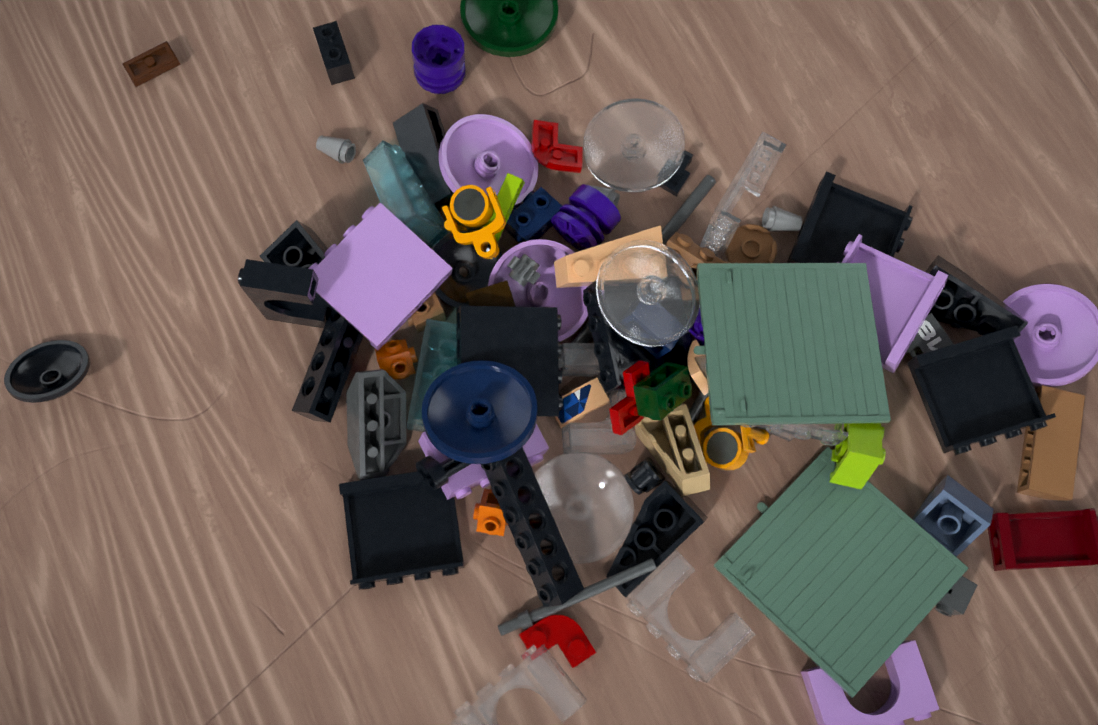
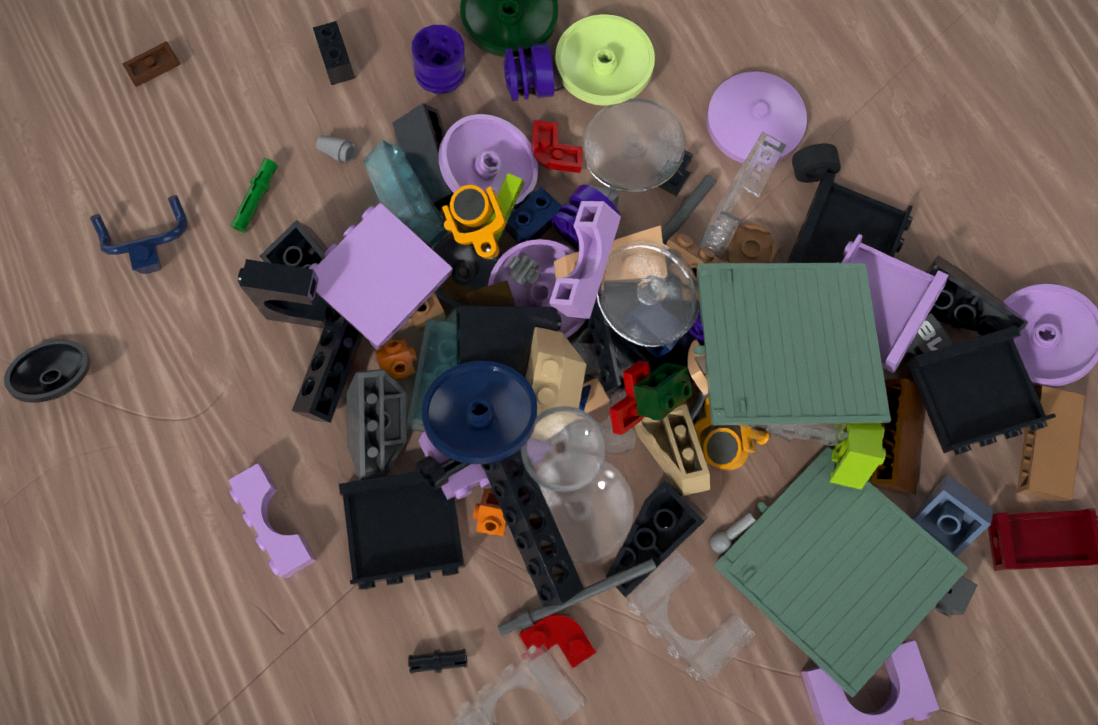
(143, 251): none -> dark blue piece
(254, 491): none -> lavender arch
(256, 191): none -> green pin
(437, 661): none -> black pin
(529, 72): none -> dark purple wheel
(555, 370): none -> tan wedge
(582, 451): none -> clear dish
(596, 230): none -> lavender arch
(604, 59): none -> yellowish green dish
(644, 476): black piece -> none
(722, 541): none -> light grey bar
(754, 105): none -> lavender dish
(780, 220): light grey cone -> none
(814, 161): none -> black tyre
(901, 439): none -> reddish brown brick

